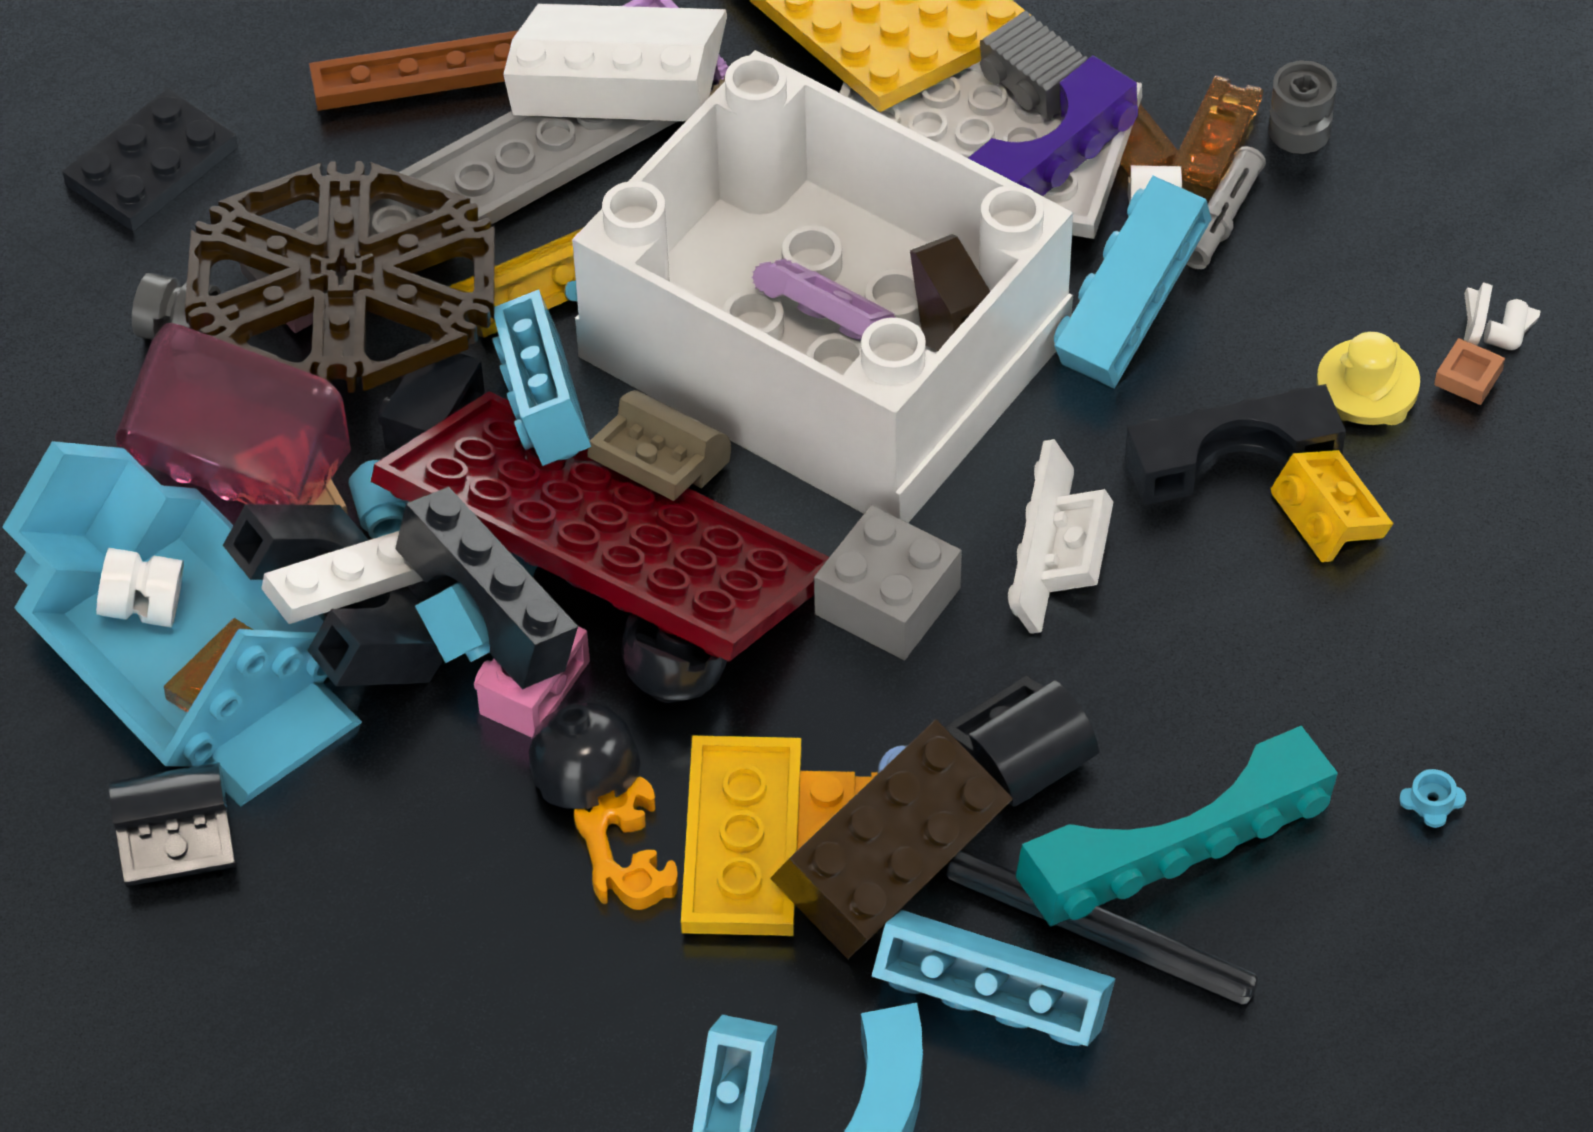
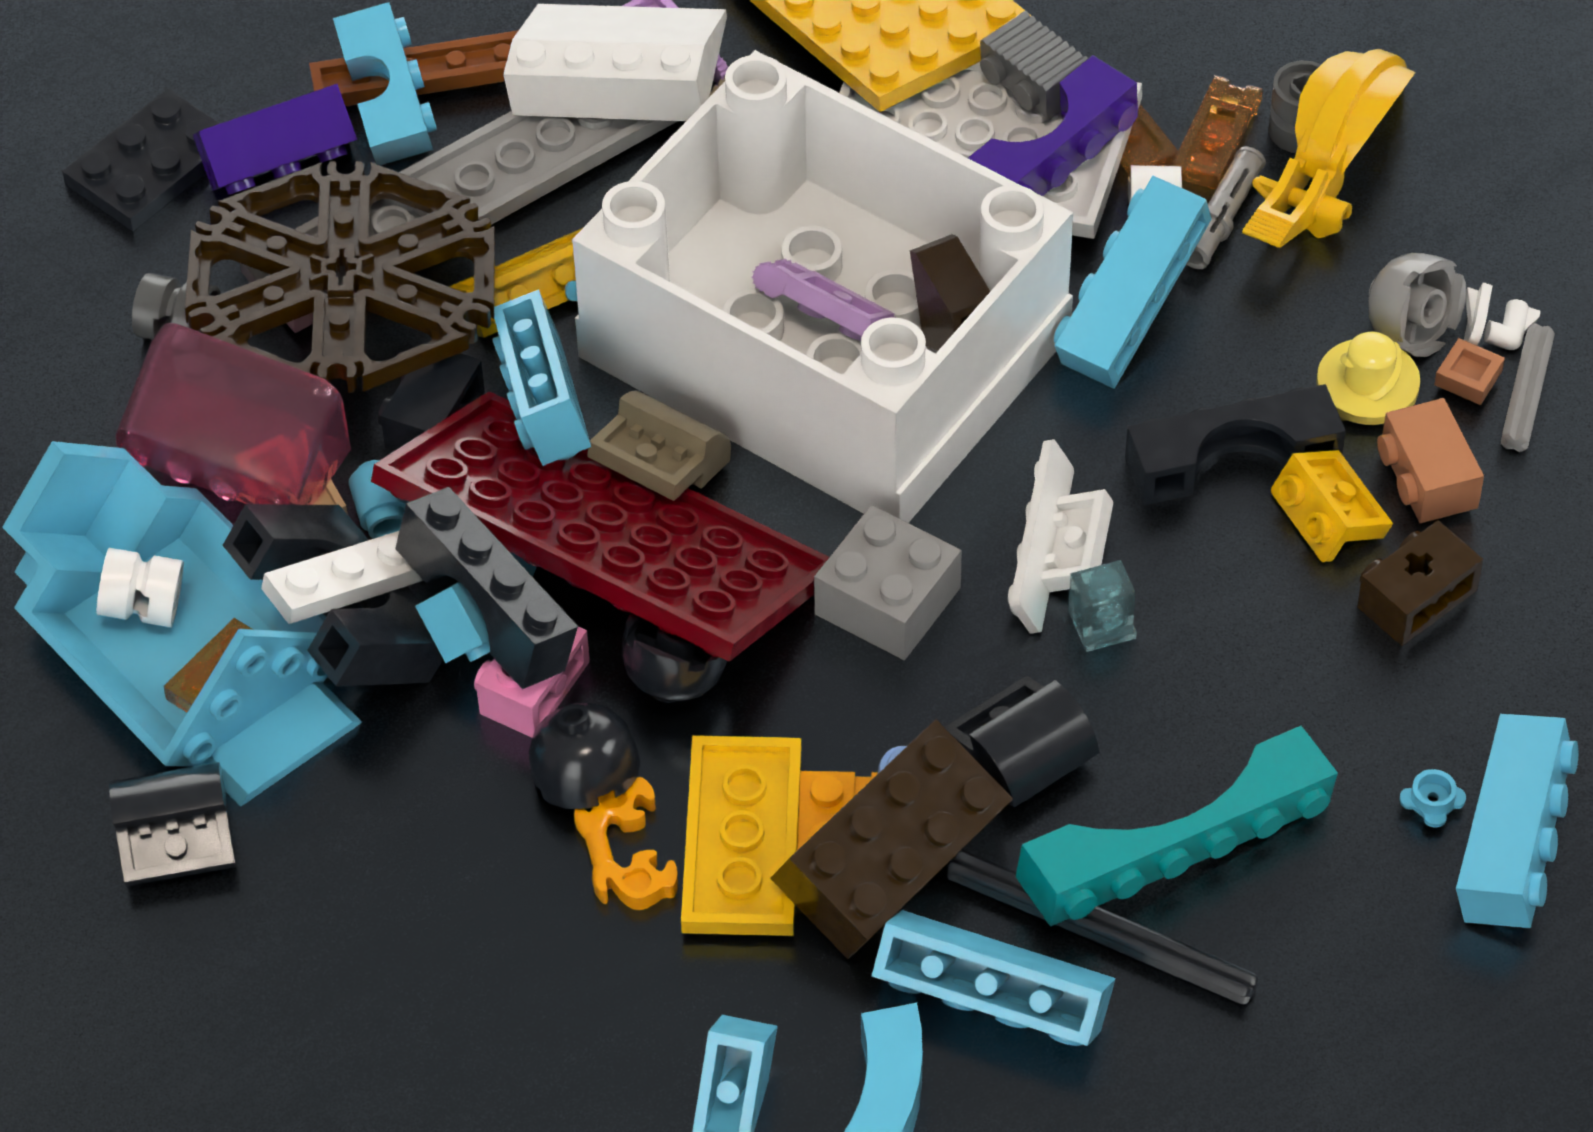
(275, 139): none -> dark purple brick
(374, 47): none -> medium azure arch
(1102, 605): none -> clear light blue brick
(1333, 122): none -> yellow piece
(1417, 301): none -> light grey cylinder
(1419, 582): none -> dark brown brick
(1430, 460): none -> nougat brick
(1516, 821): none -> medium azure brick
(1527, 387): none -> light grey axle

